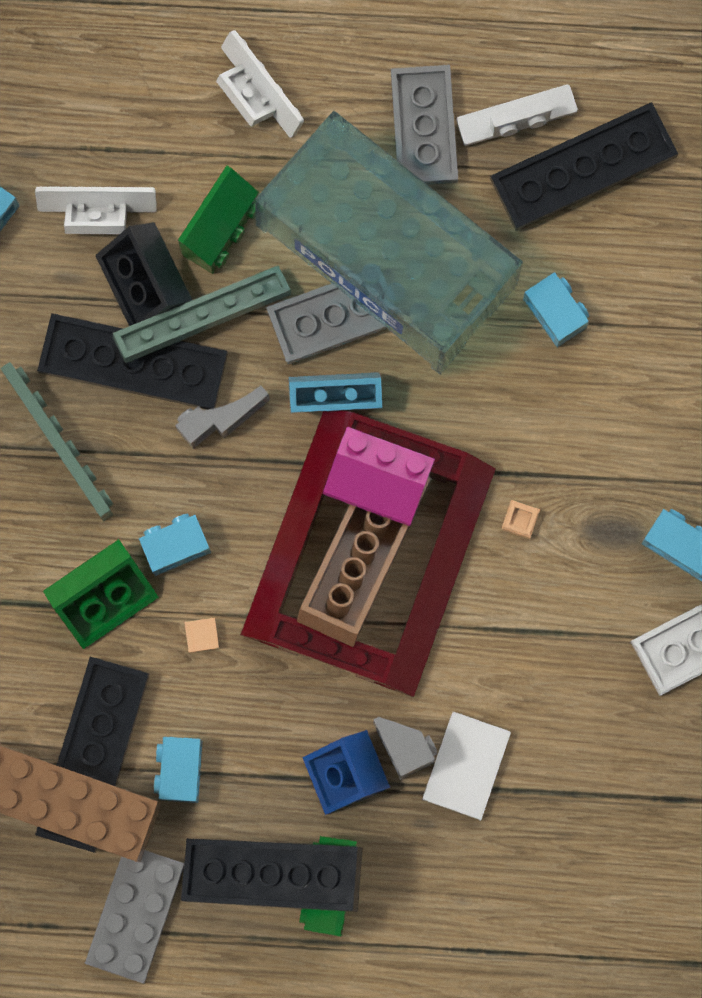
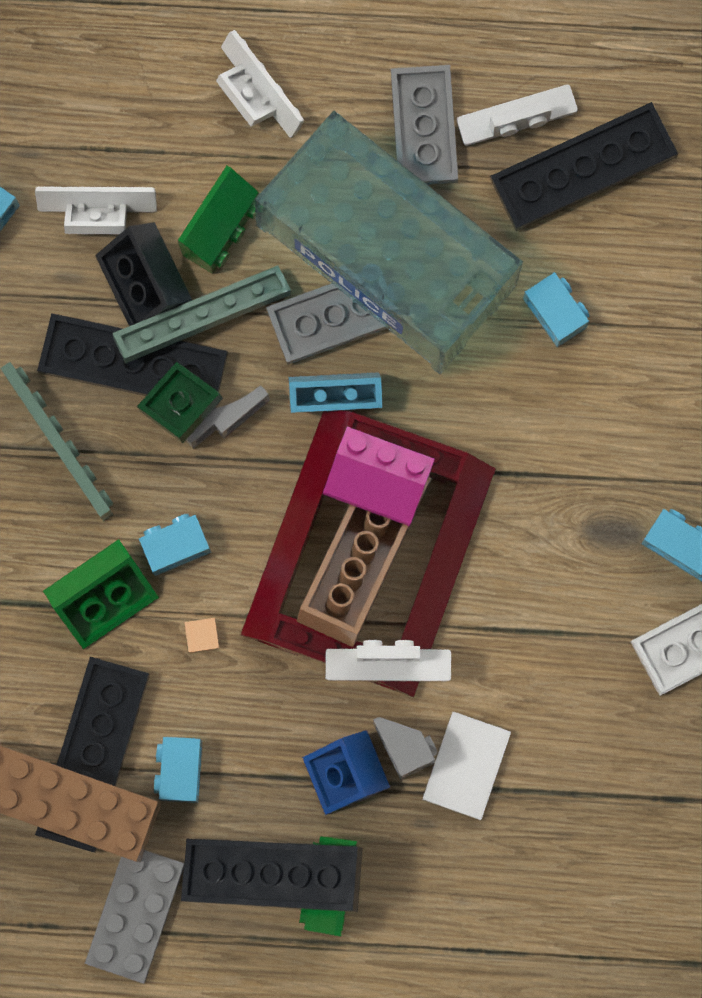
(179, 402): none -> dark green plate
(388, 663): none -> white bracket
(520, 519): light nougat tile -> none

